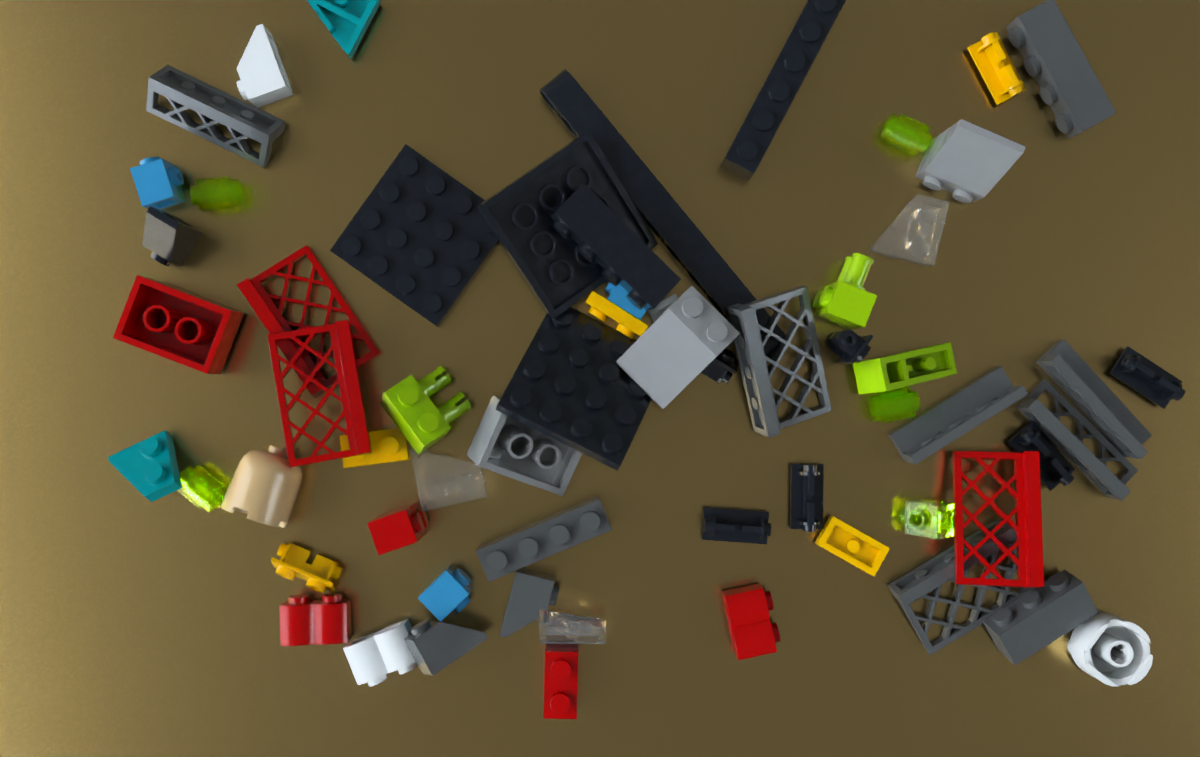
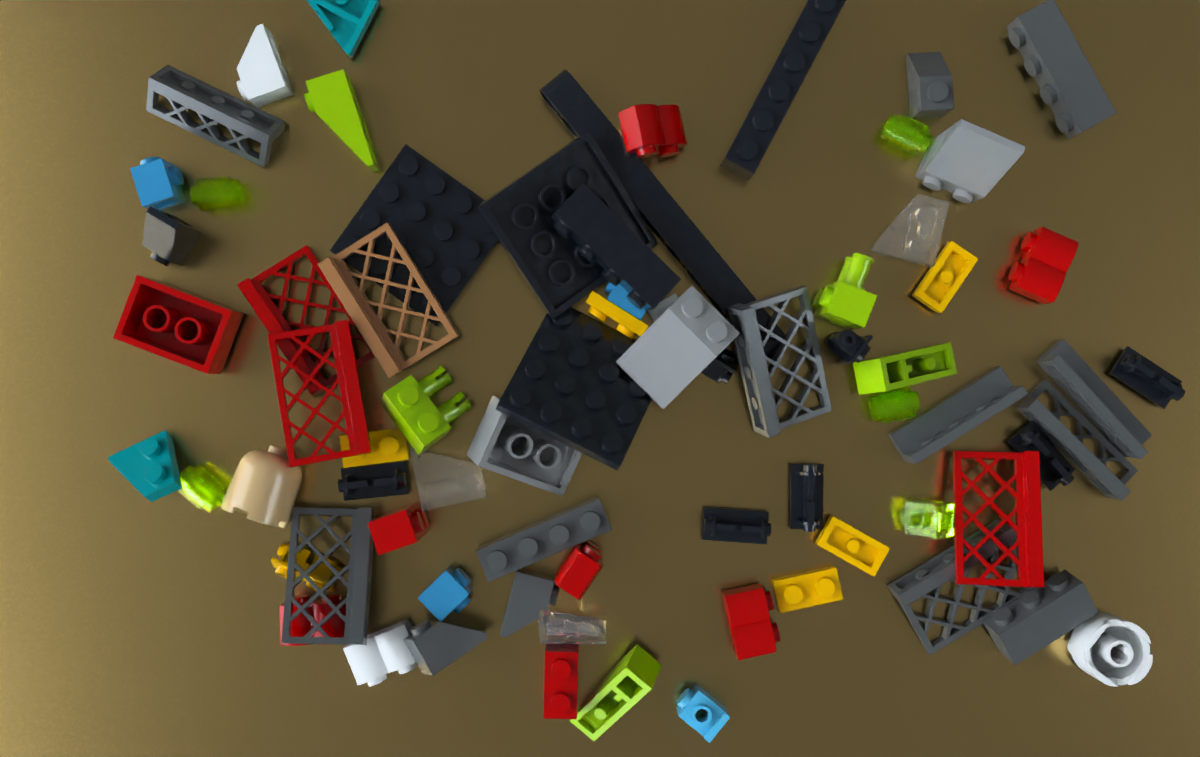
(336, 104): none -> lime slope
(358, 579): none -> dark grey fence
(363, 313): none -> medium nougat fence
(374, 481): none -> black hinge
(579, 569): none -> red brick
(617, 692): none -> lime slope
(652, 130): none -> red brick
(712, 721): none -> medium azure brick
(807, 589): none -> yellow plate
(929, 85): none -> dark grey slope
(945, 277): none -> yellow plate
(996, 68): yellow hinge -> none
(1042, 265): none -> red brick

